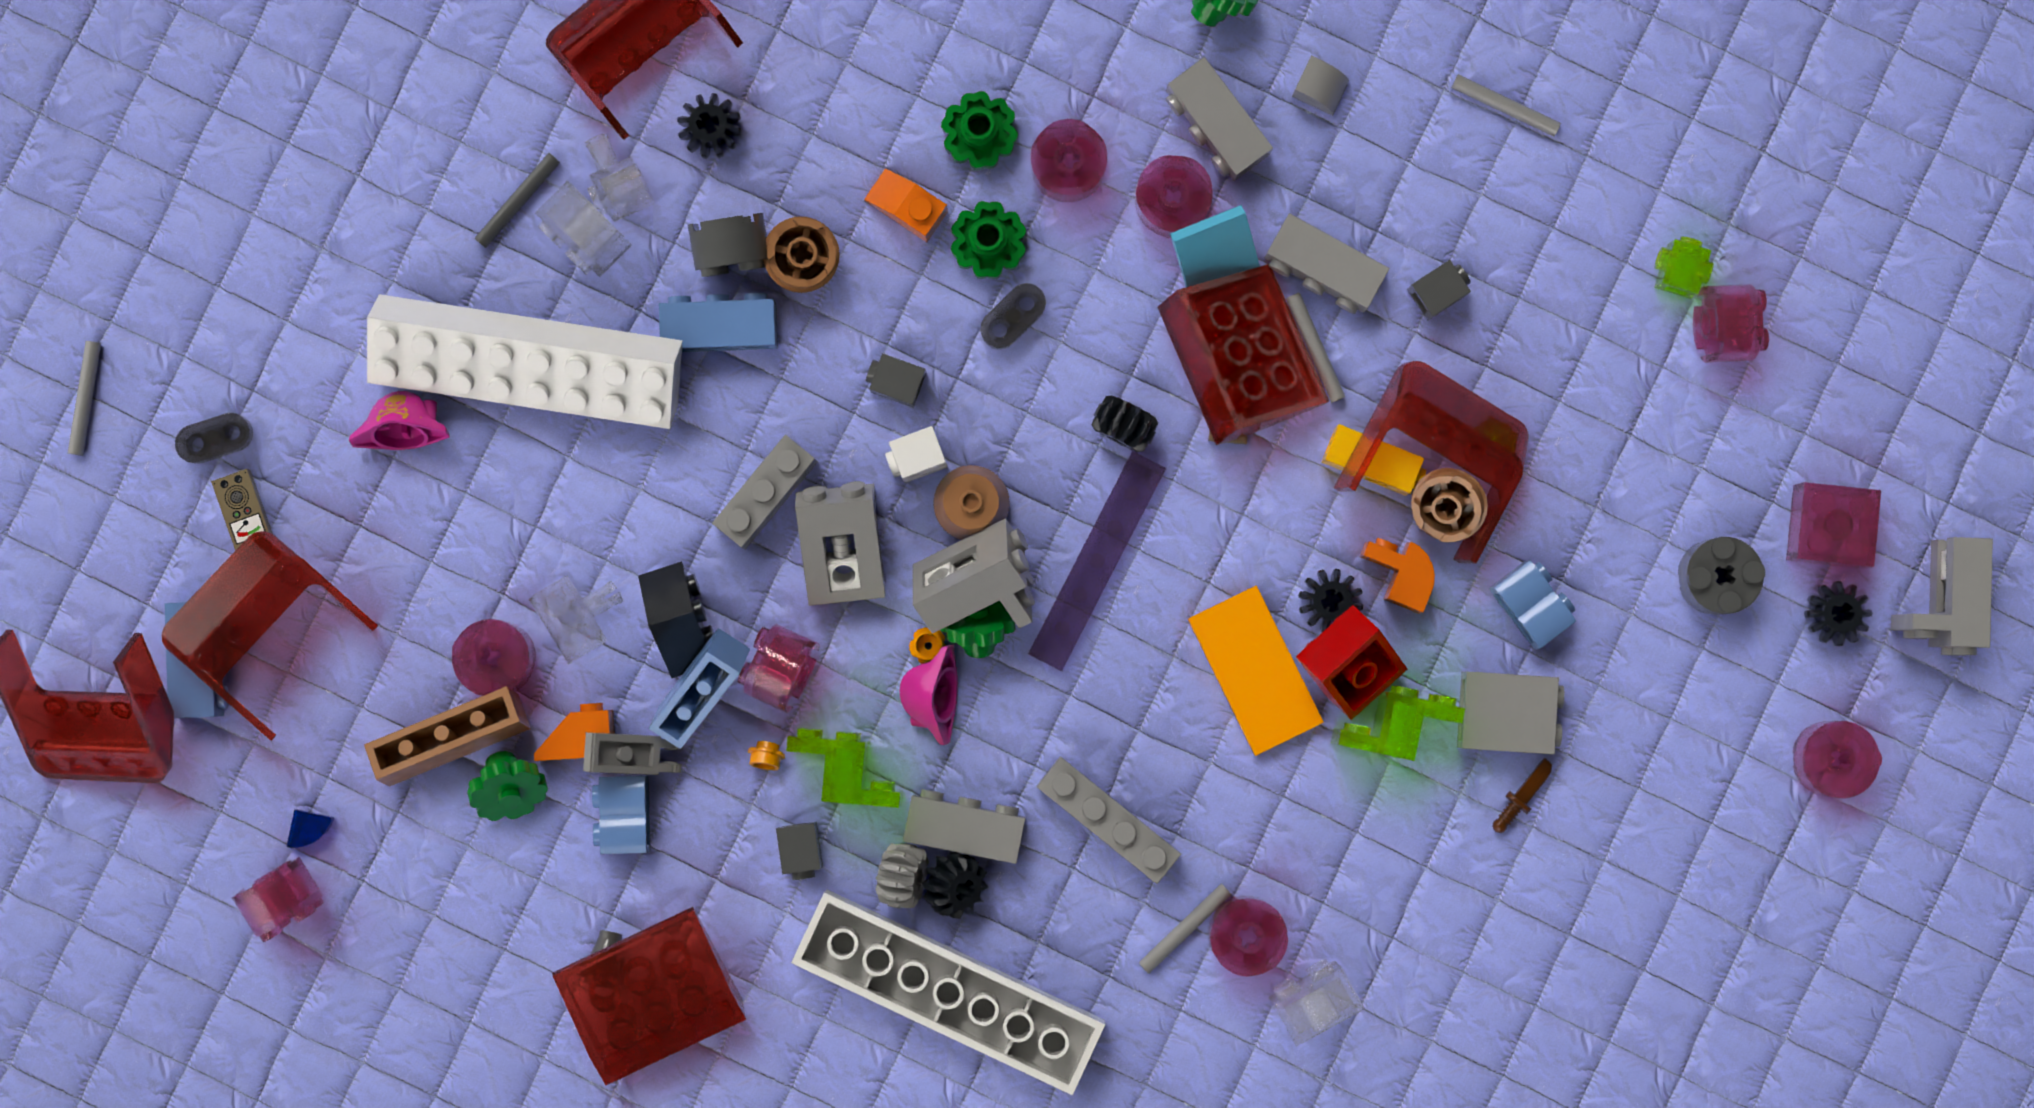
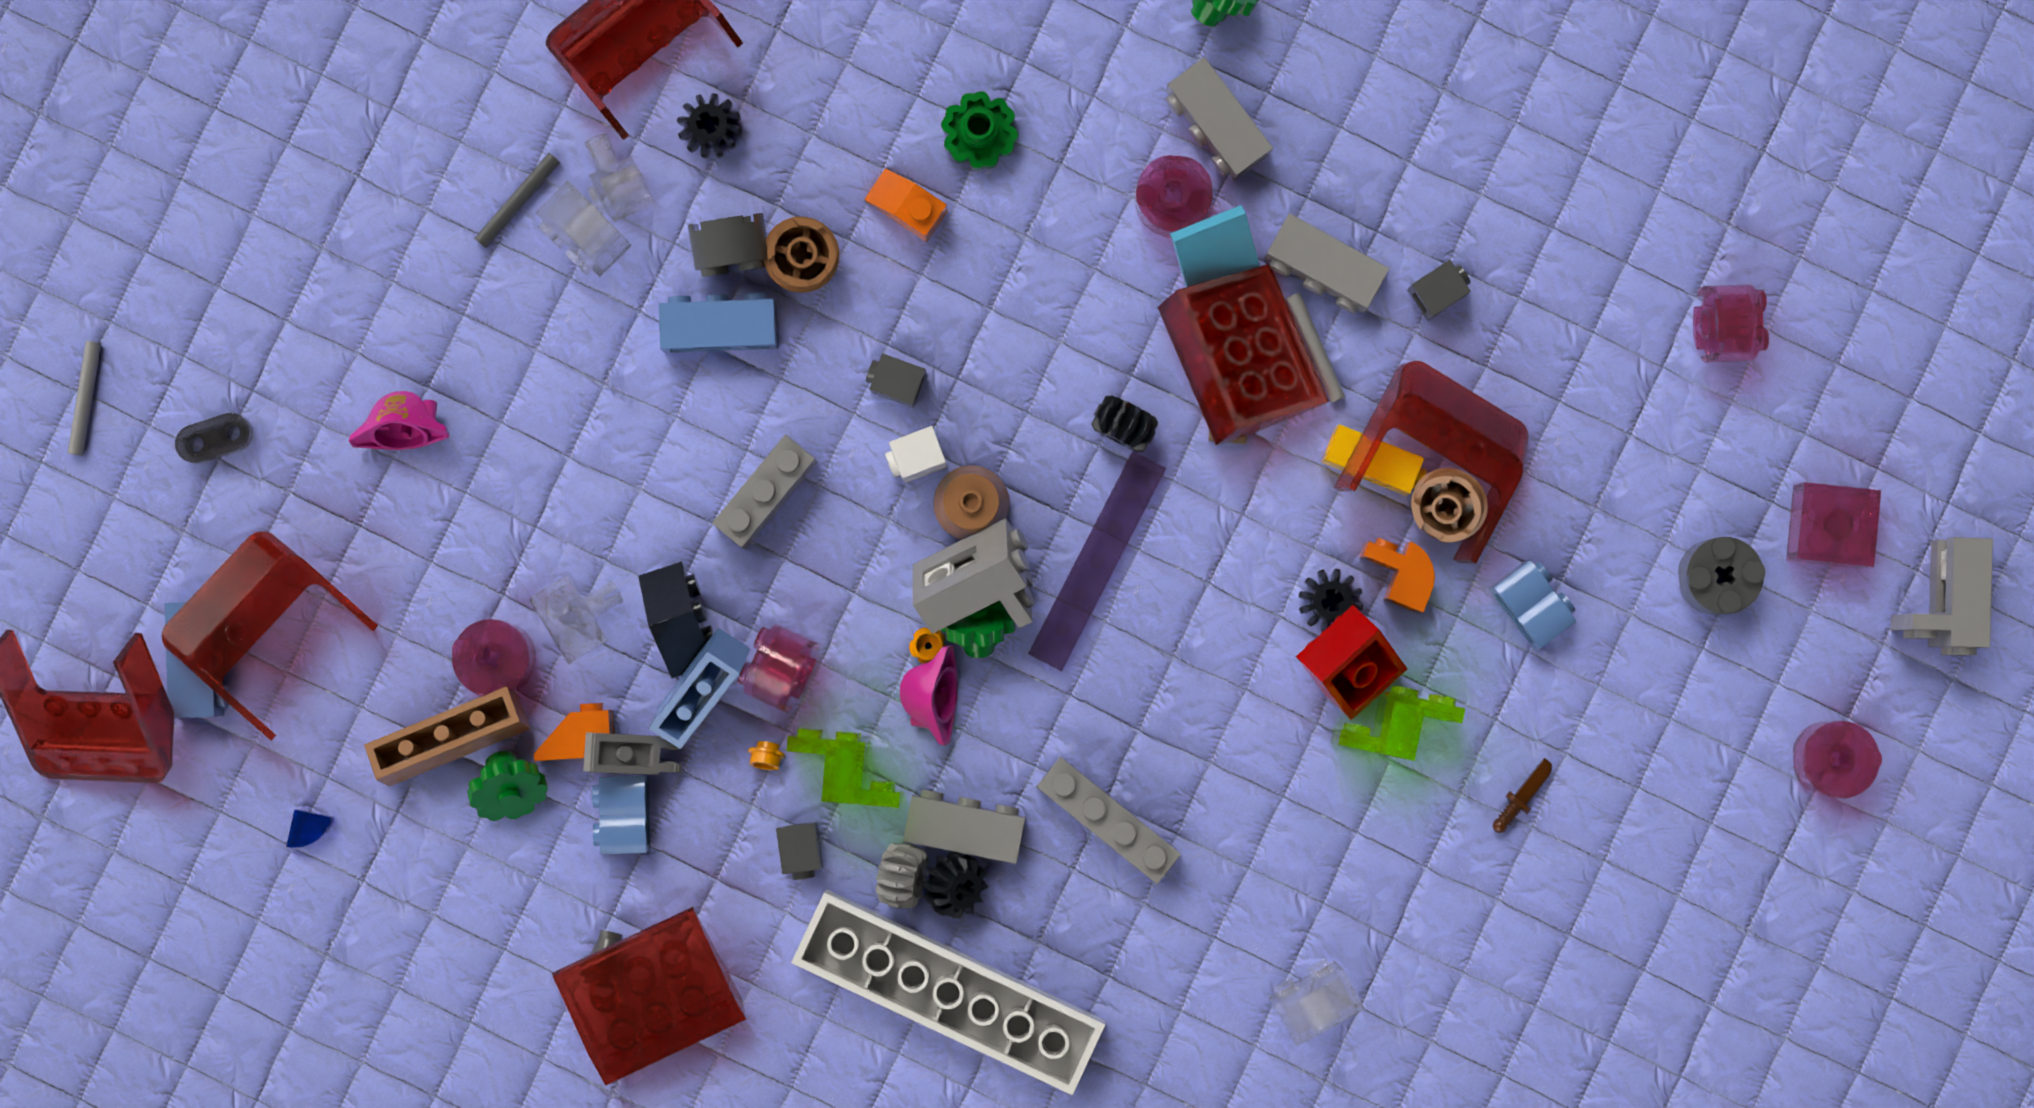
(240, 506): tile -> none
(278, 897): clear pink brick -> none
(523, 361): white brick -> none
(837, 514): light grey brick -> none
(988, 240): green plant -> none
(1012, 316): clear smoke plate -> none
(1084, 144): clear pink brick -> none
(1185, 928): light grey bar -> none
(1253, 957): clear pink brick -> none
(1255, 670): light orange tile -> none
(1321, 85): light grey brick -> none
(1506, 105): light grey bar -> none
(1510, 712): light grey brick -> none
(1683, 267): clear neon green brick -> none
(1852, 610): black gear -> none

